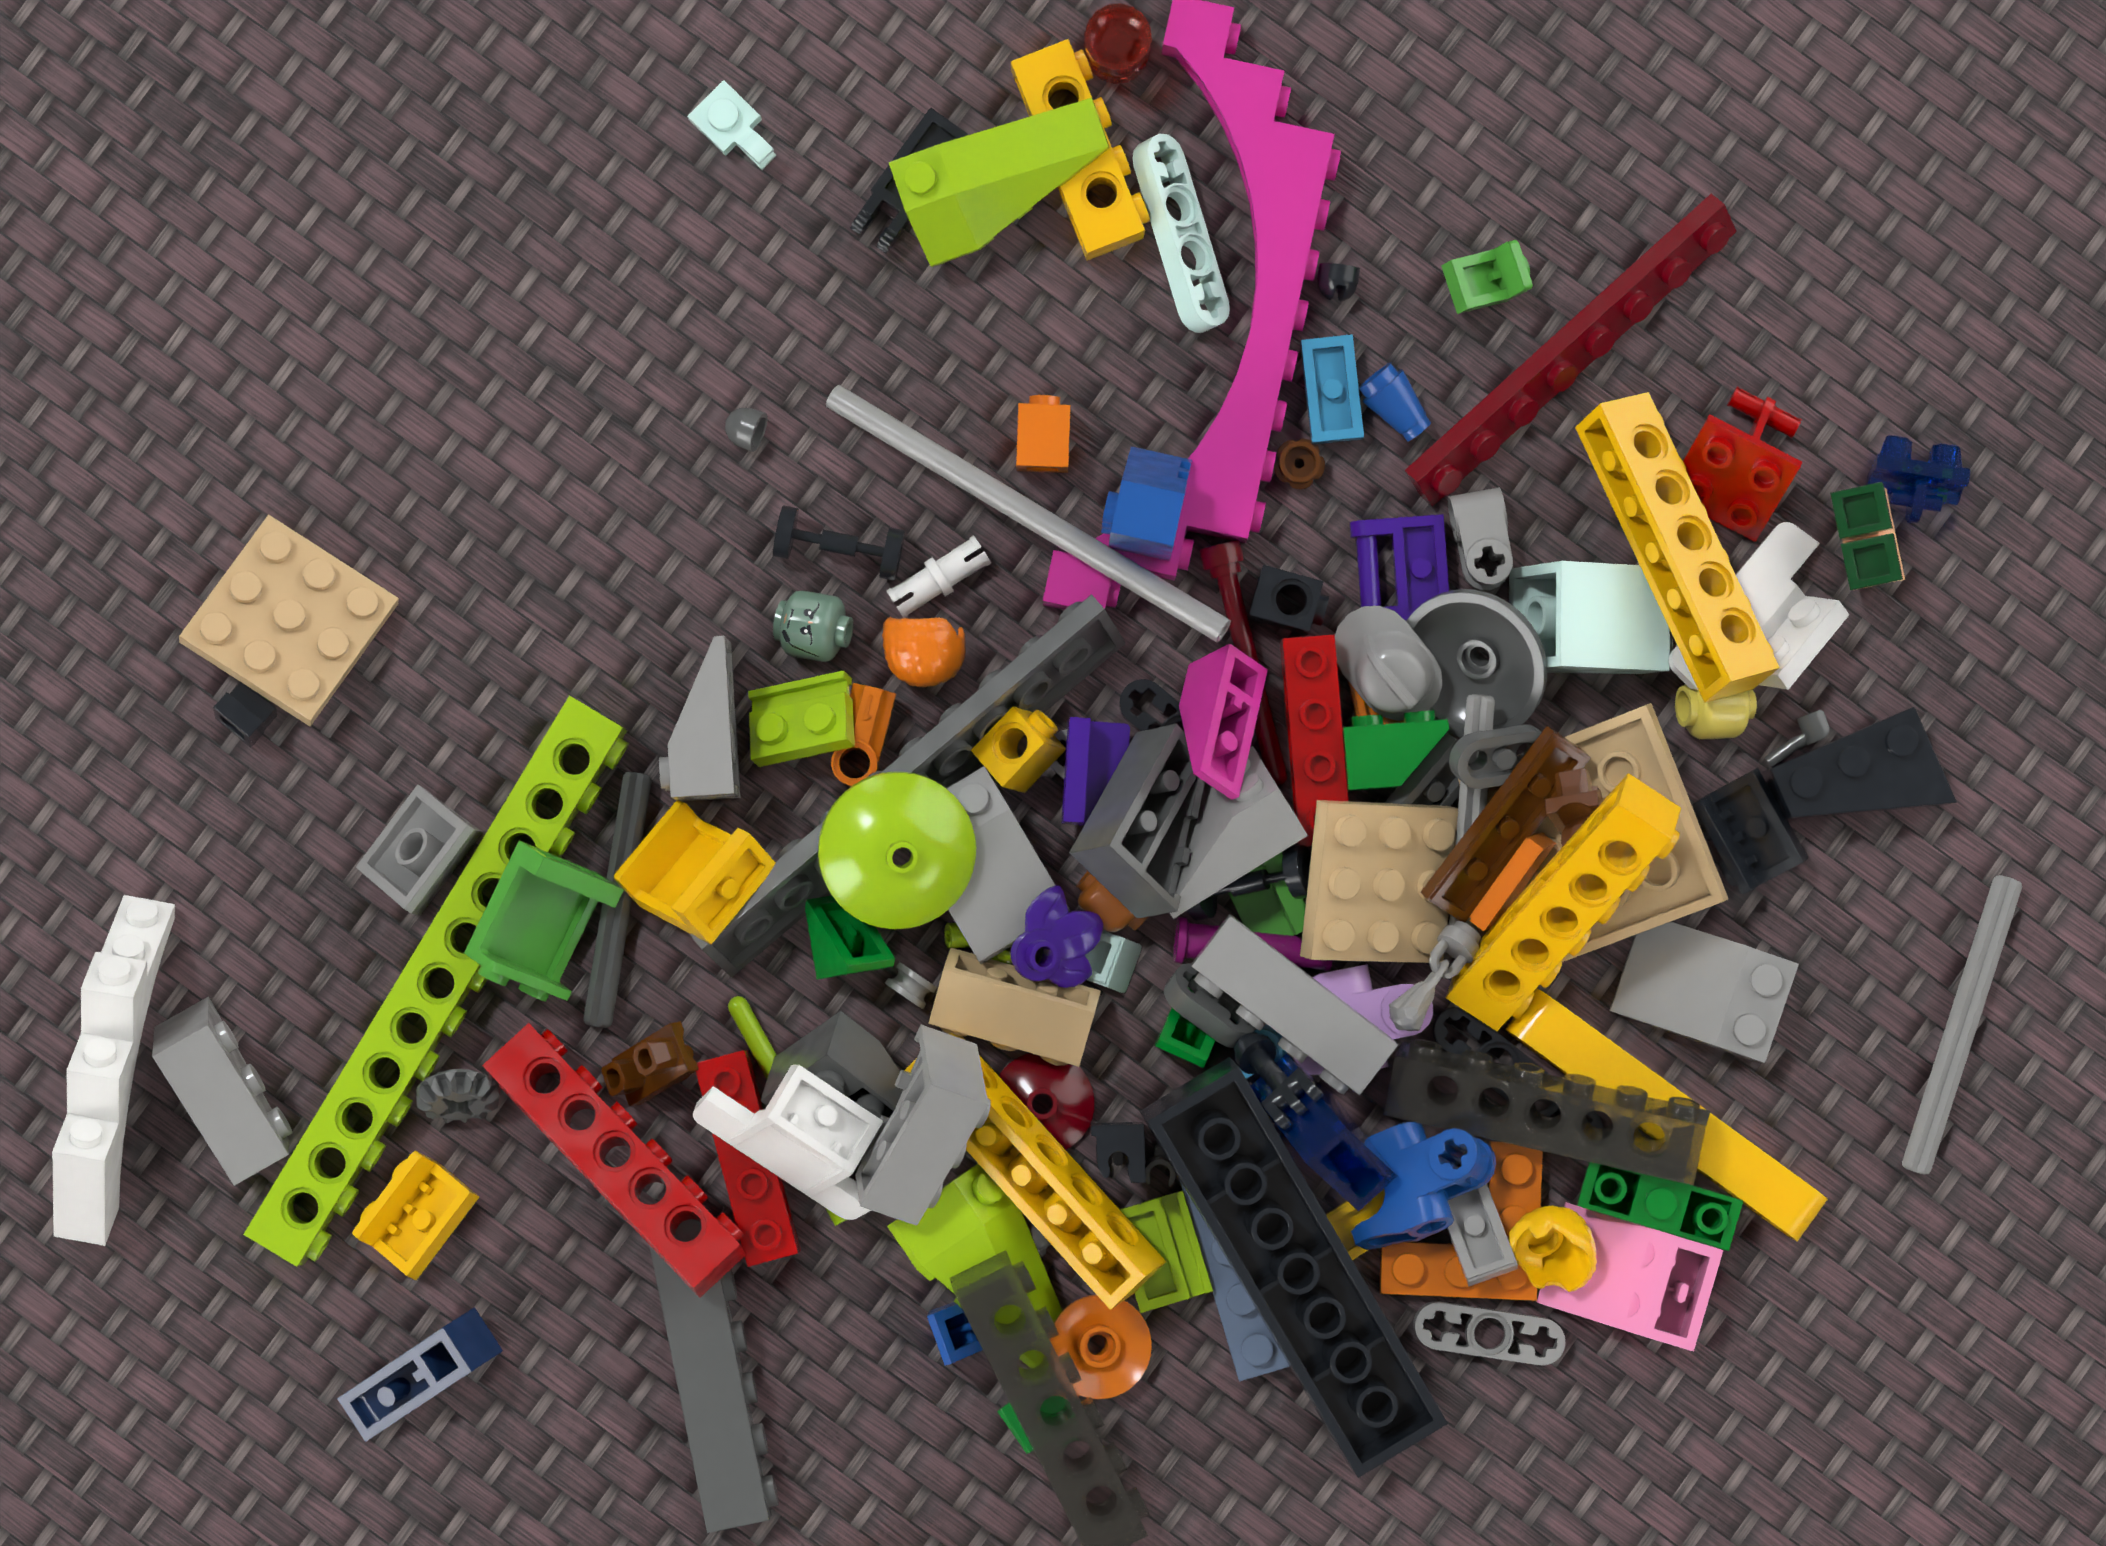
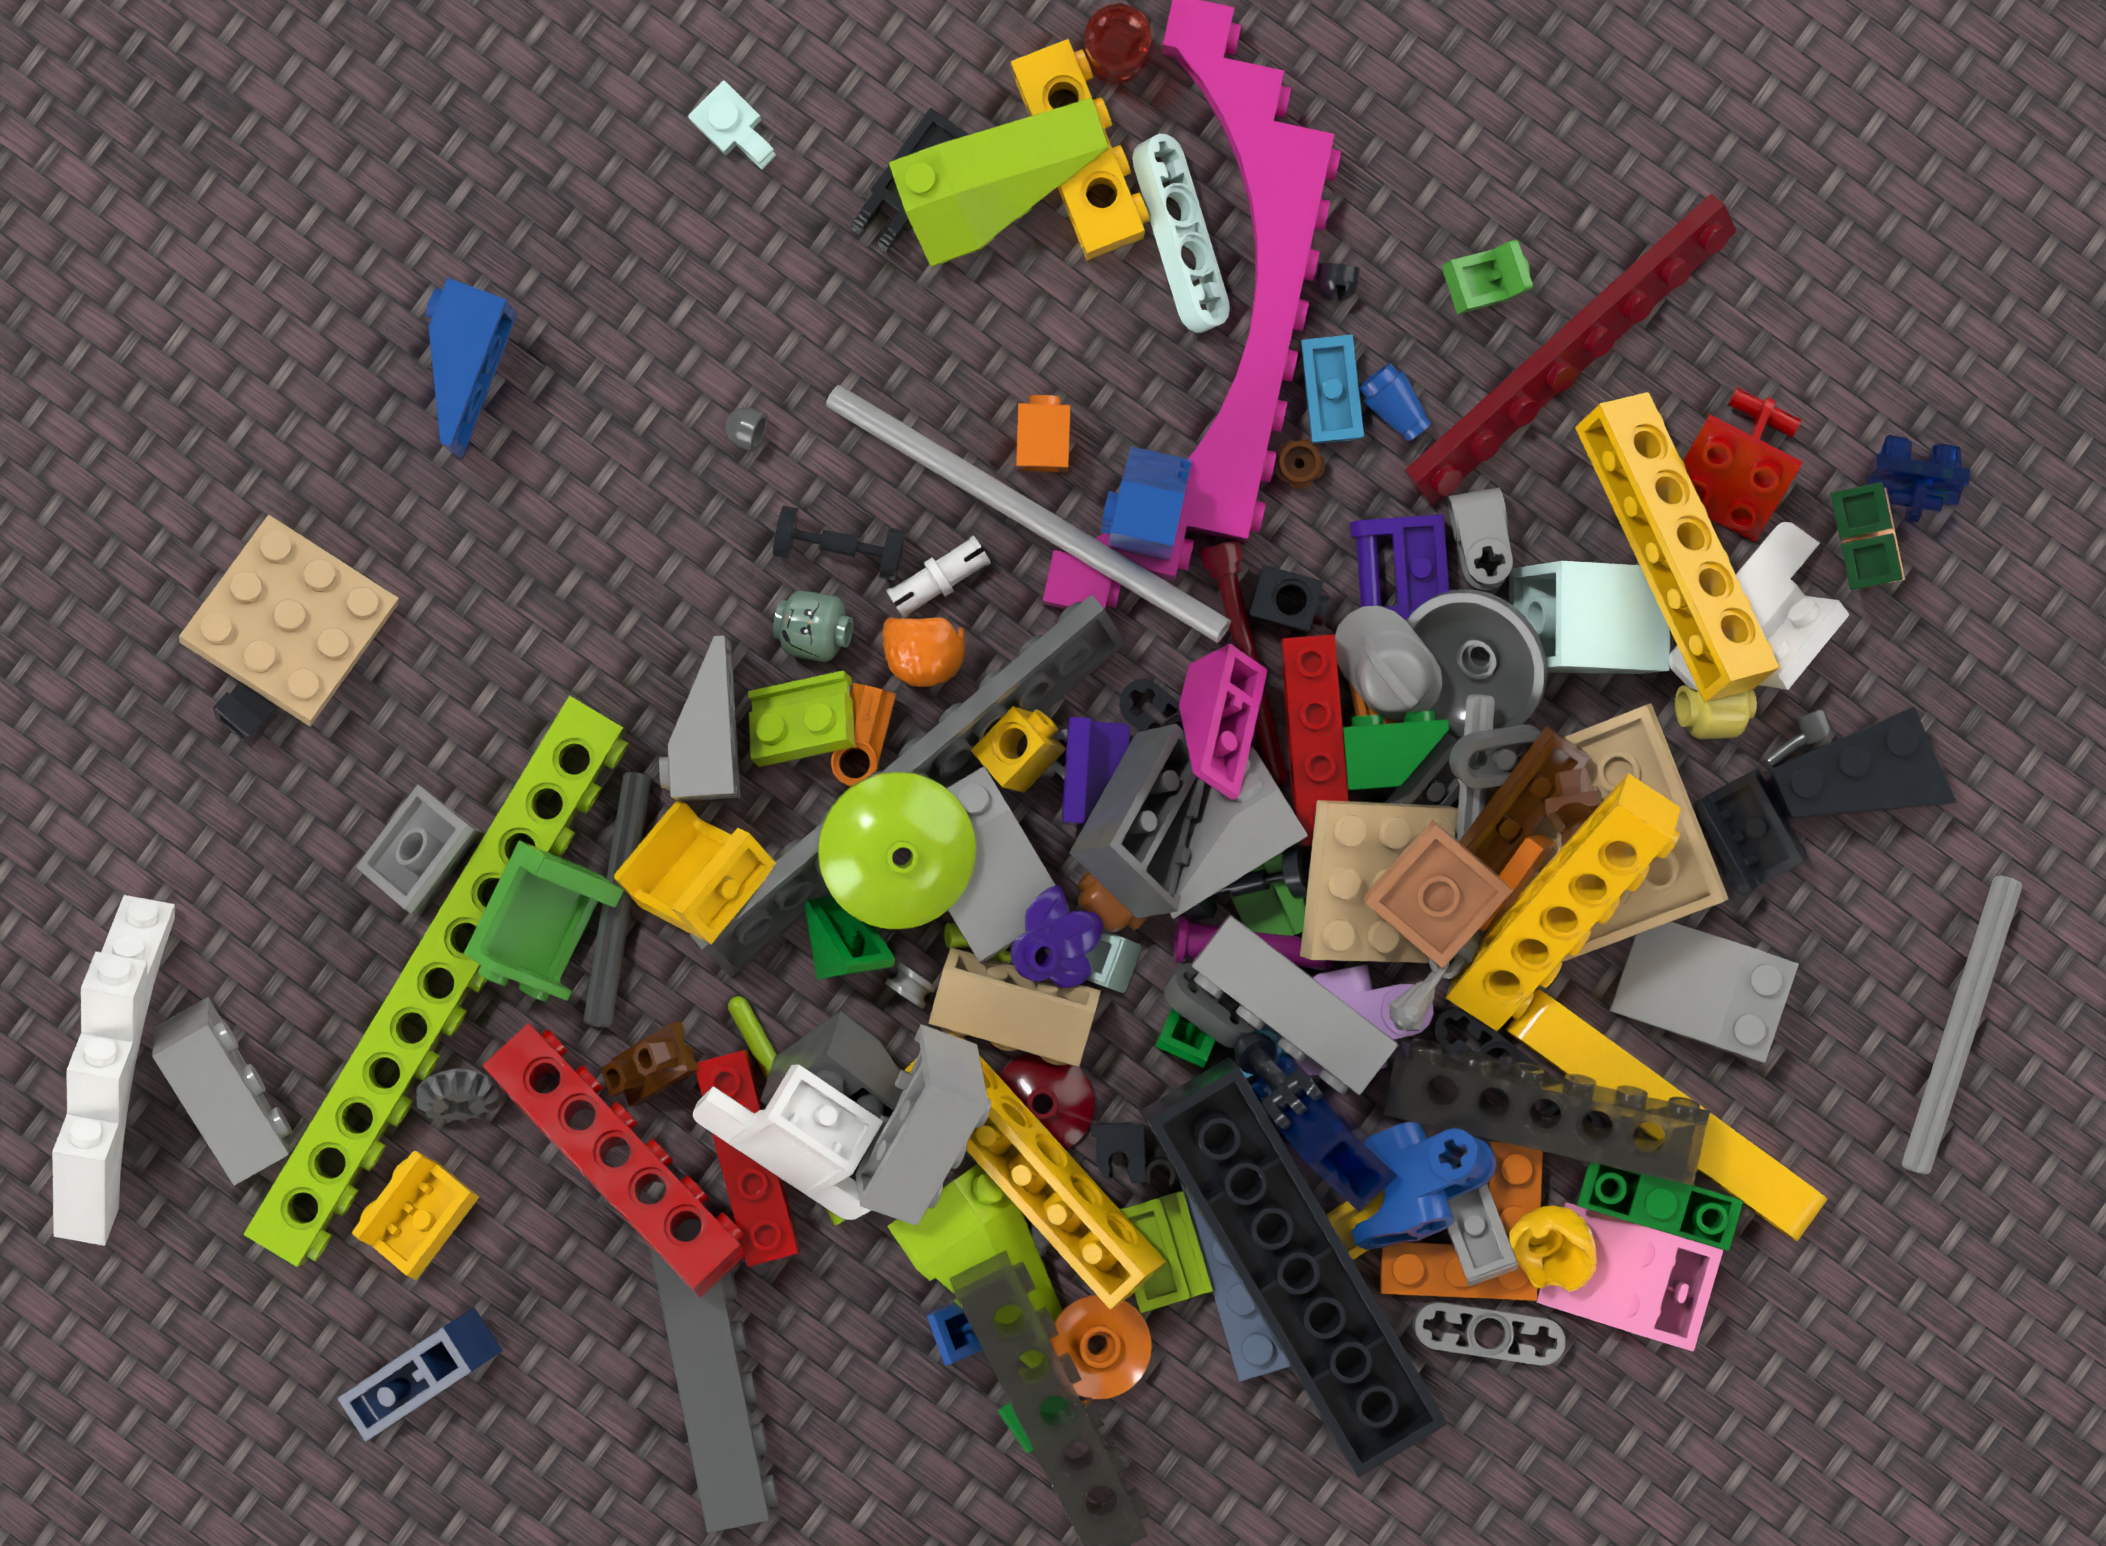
(466, 346): none -> blue slope
(1437, 894): none -> nougat plate

